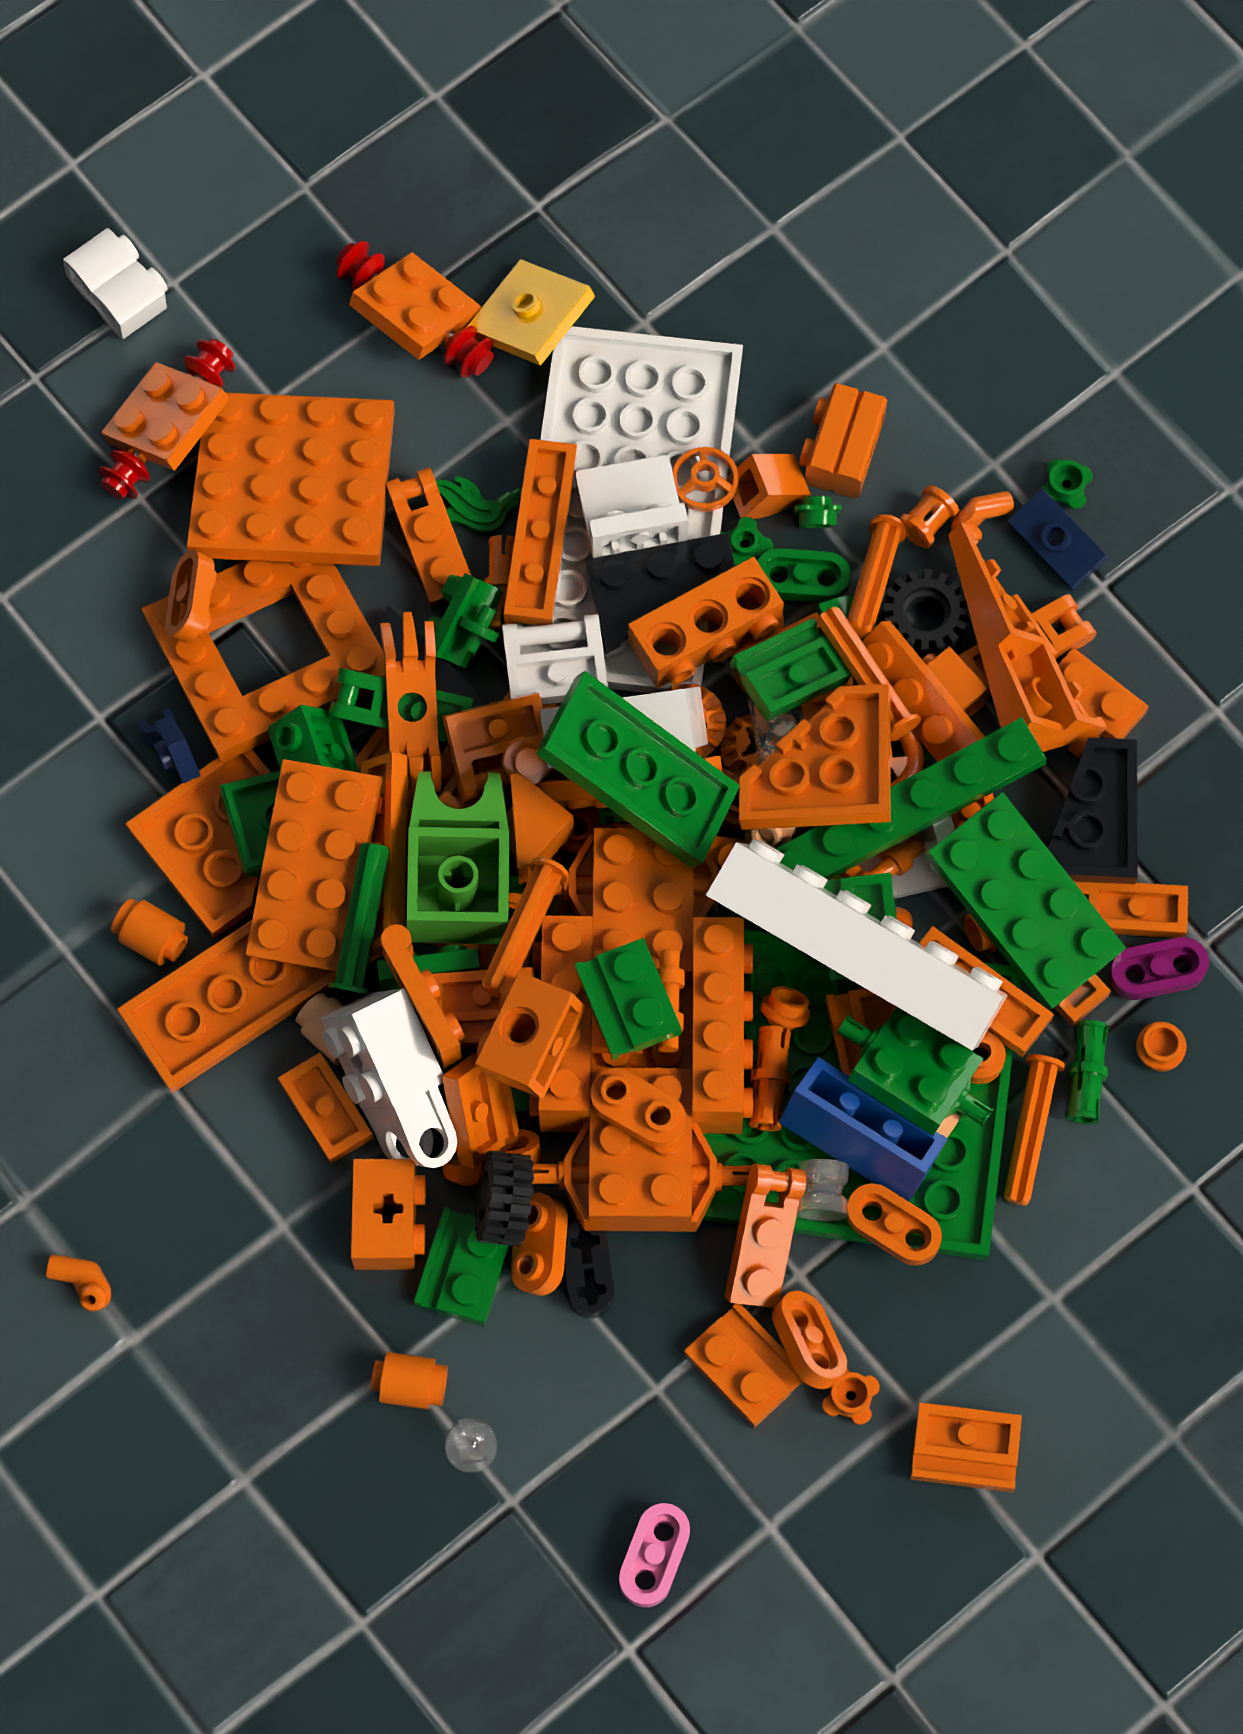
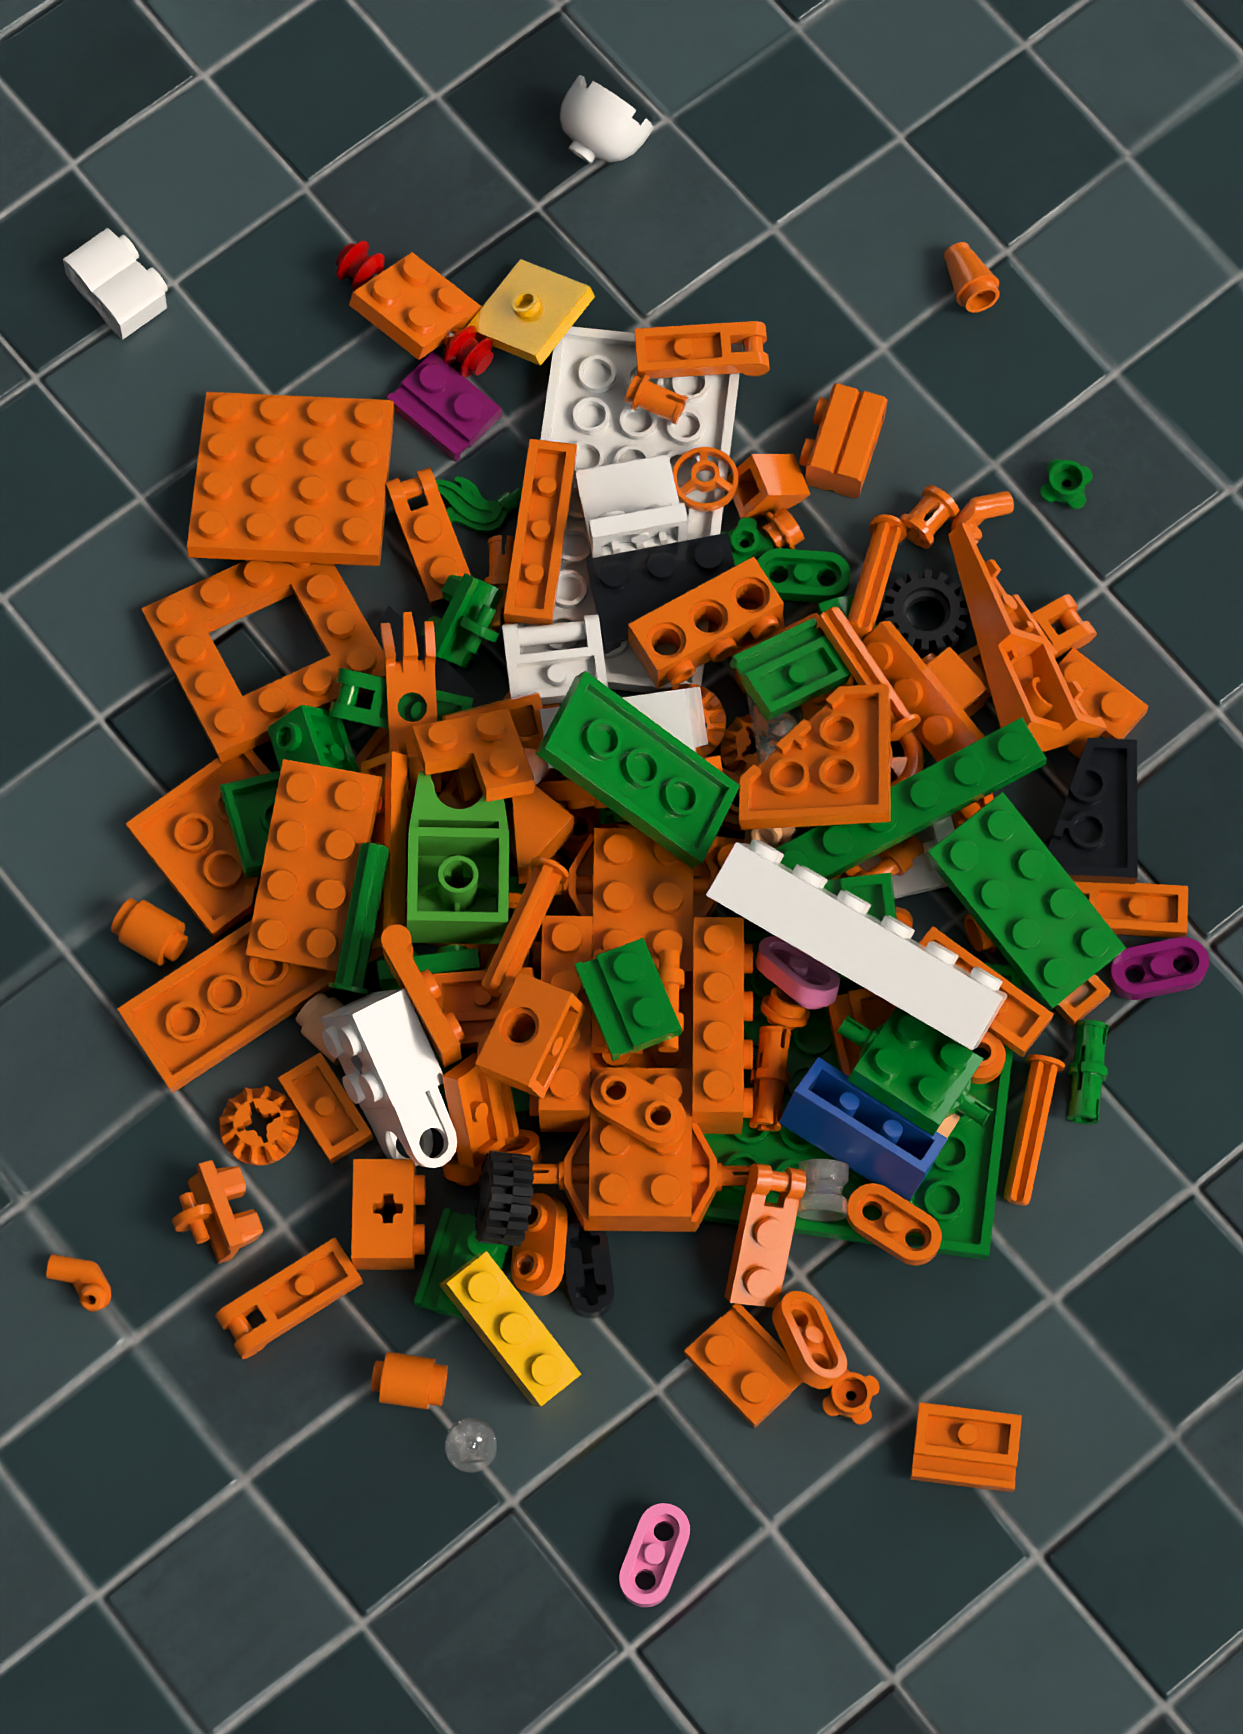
(165, 417): orange plate -> none
(170, 746): dark blue plate -> none
(190, 596): orange plate -> none
(210, 1215): none -> orange hips
(247, 1145): none -> orange gear
(290, 1297): none -> orange plate
(444, 406): none -> magenta plate
(481, 741): none -> orange plate
(510, 1329): none -> yellow brick
(600, 123): none -> white cylinder
(655, 399): none -> orange pin
(701, 350): none -> orange plate
(783, 529): none -> orange plate
(797, 973): none -> bright pink plate
(817, 512): green plate -> none
(971, 279): none -> orange cone
(1058, 539): dark blue plate -> none
(1161, 1046): orange plate -> none

